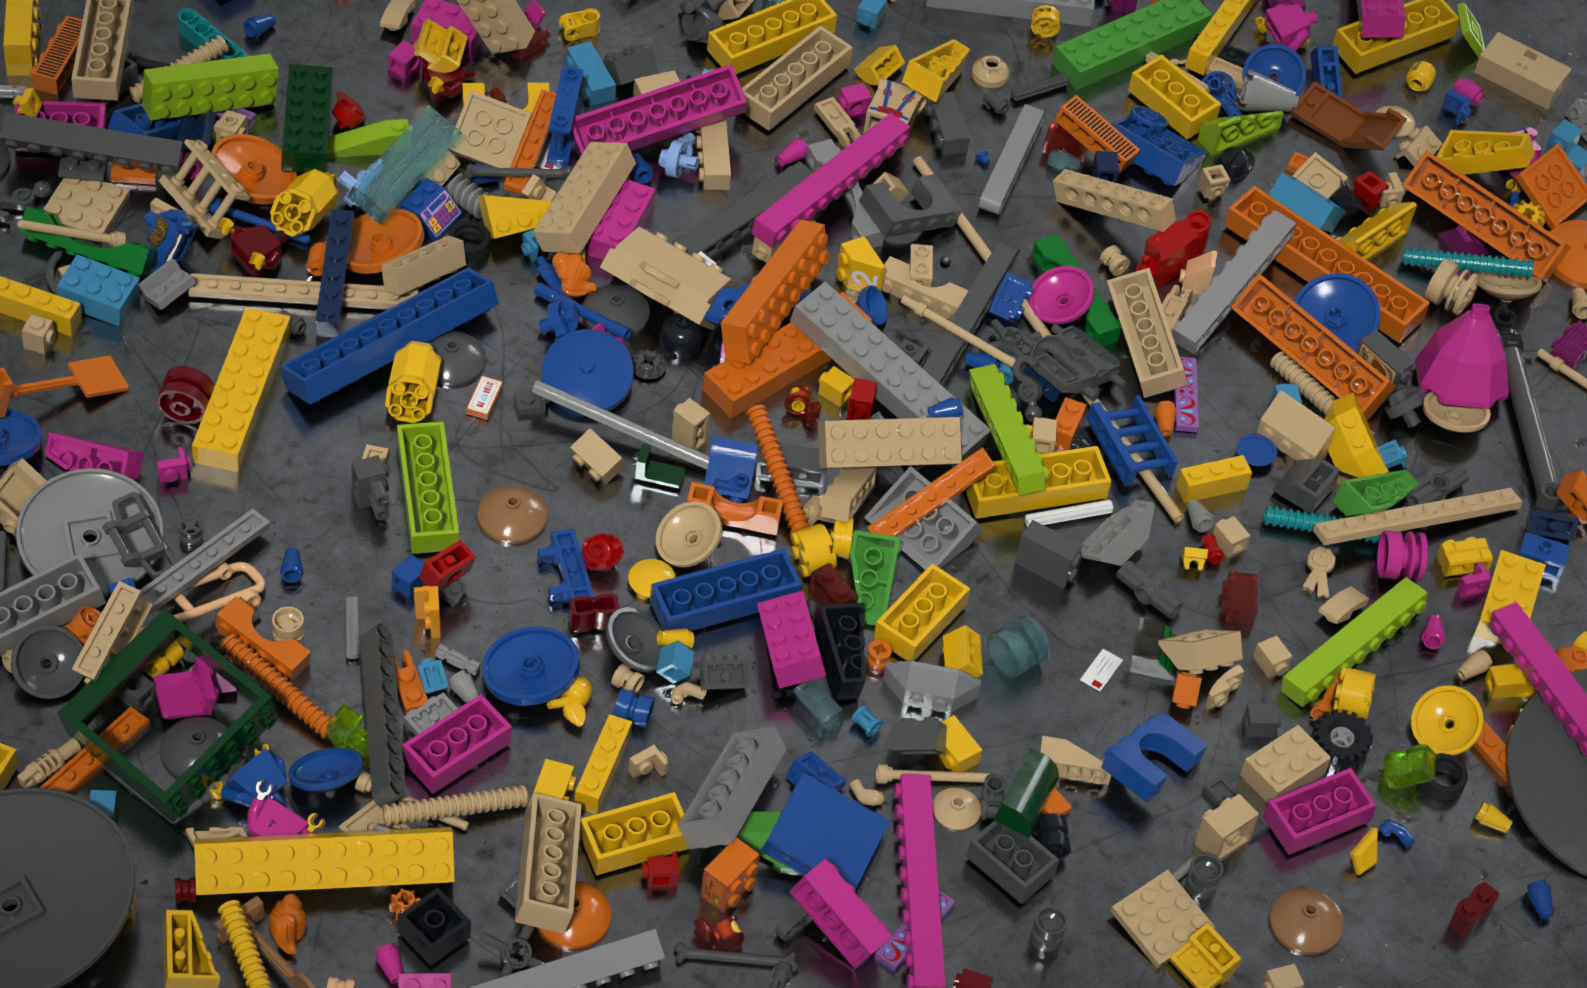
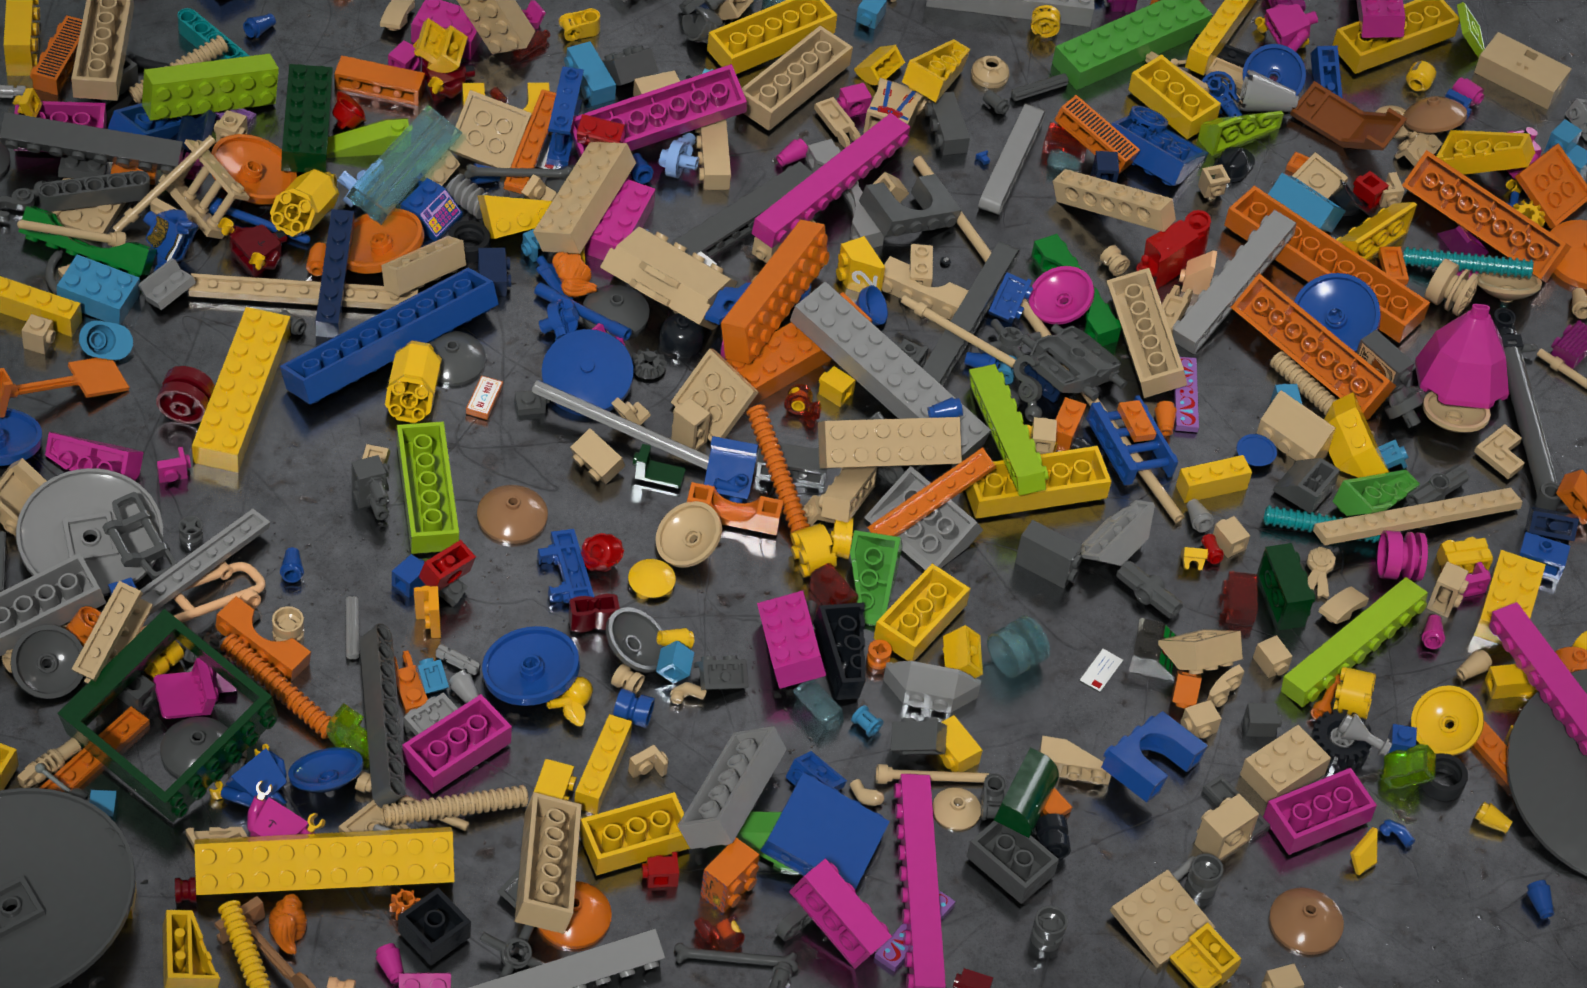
(40, 768): none -> light grey hinge
(94, 191): none -> dark grey beam
(105, 340): none -> dark azure piece
(132, 214): none -> tan bar
(379, 80): none -> orange brick
(494, 266): none -> dark blue brick
(599, 130): none -> red brick
(634, 413): none -> tan bracket
(719, 391): none -> tan plate
(723, 591): blue brick -> none
(861, 399): red brick -> none
(1070, 513): white axle -> none
(1136, 421): none -> orange plate
(1201, 719): none -> tan brick
(1285, 586): none -> dark green brick
(1354, 729): none -> light grey piece
(1393, 263): none -> orange plate
(1402, 737): none -> blue brick
(1435, 115): none -> medium nougat dish
(1448, 589): none -> tan brick
(1473, 909): dark red brick -> none
(1497, 451): none -> tan plate

